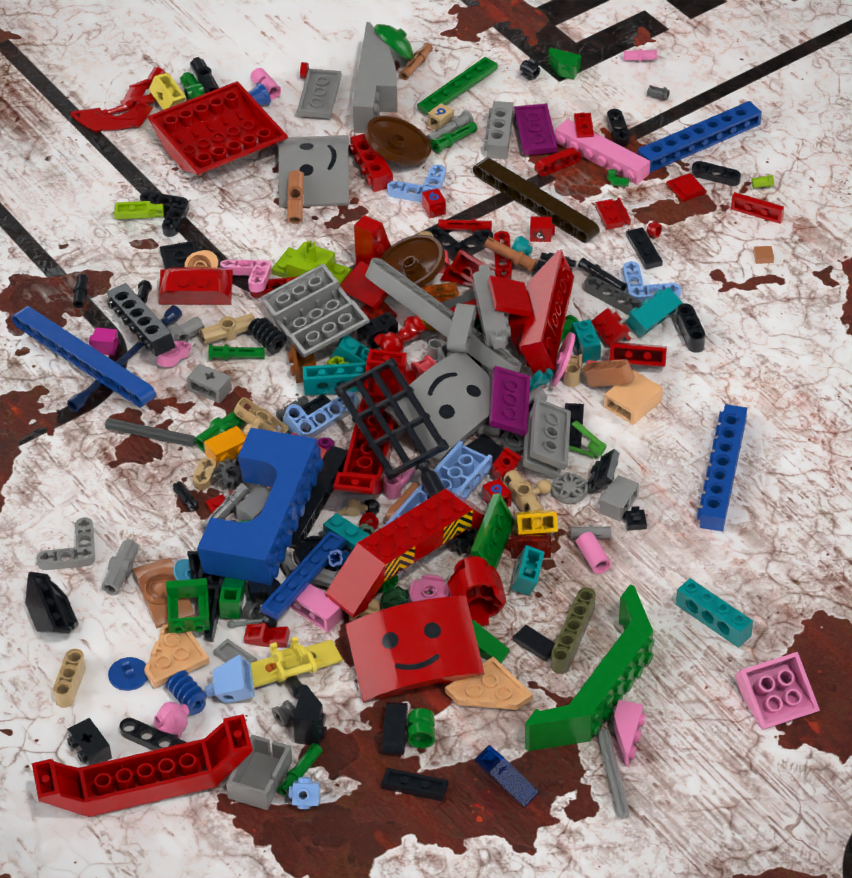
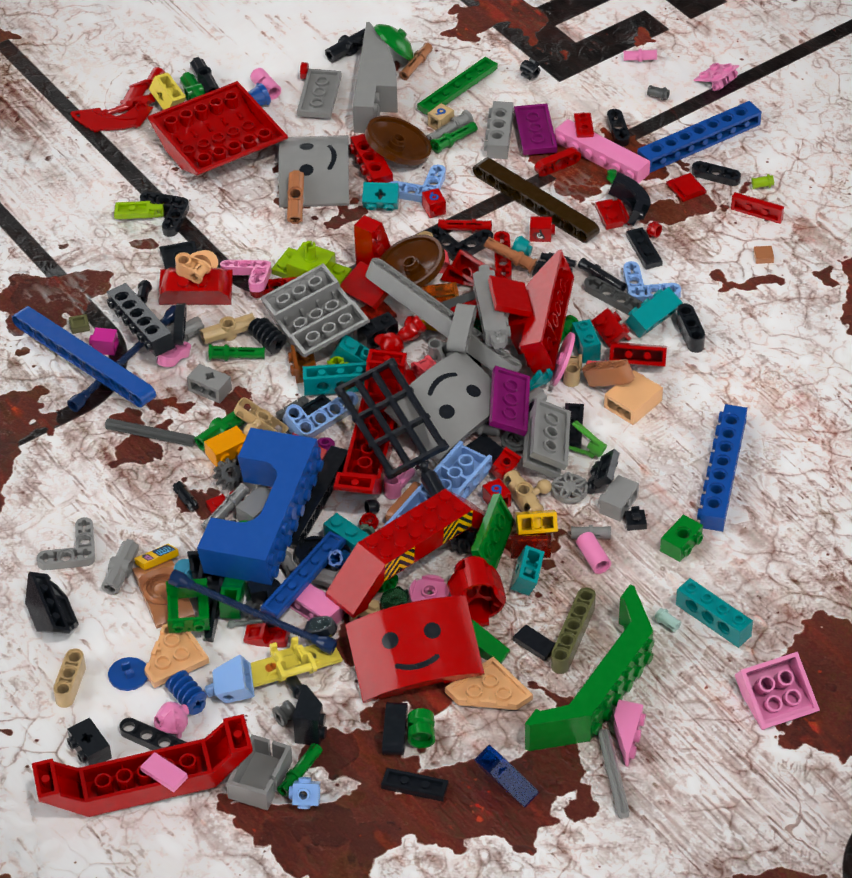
(79, 324): none -> olive tile
(80, 291): black pin -> none
(156, 556): none -> yellow tile
(164, 772): none -> bright pink tile
(180, 323): none -> black beam
(181, 580): none -> dark blue hose
(191, 268): none -> light nougat piece
(201, 473): tan beam -> none
(229, 650): light grey tile -> none
(321, 626): none -> rock
(345, 45): none -> black piece
(353, 508): tan piece -> none
(372, 192): none -> teal brick
(564, 63): green slope -> none
(632, 194): none -> black arch
(667, 619): none -> light aqua pin
(681, 538): none -> green brick
(718, 75): none -> bright pink hinge

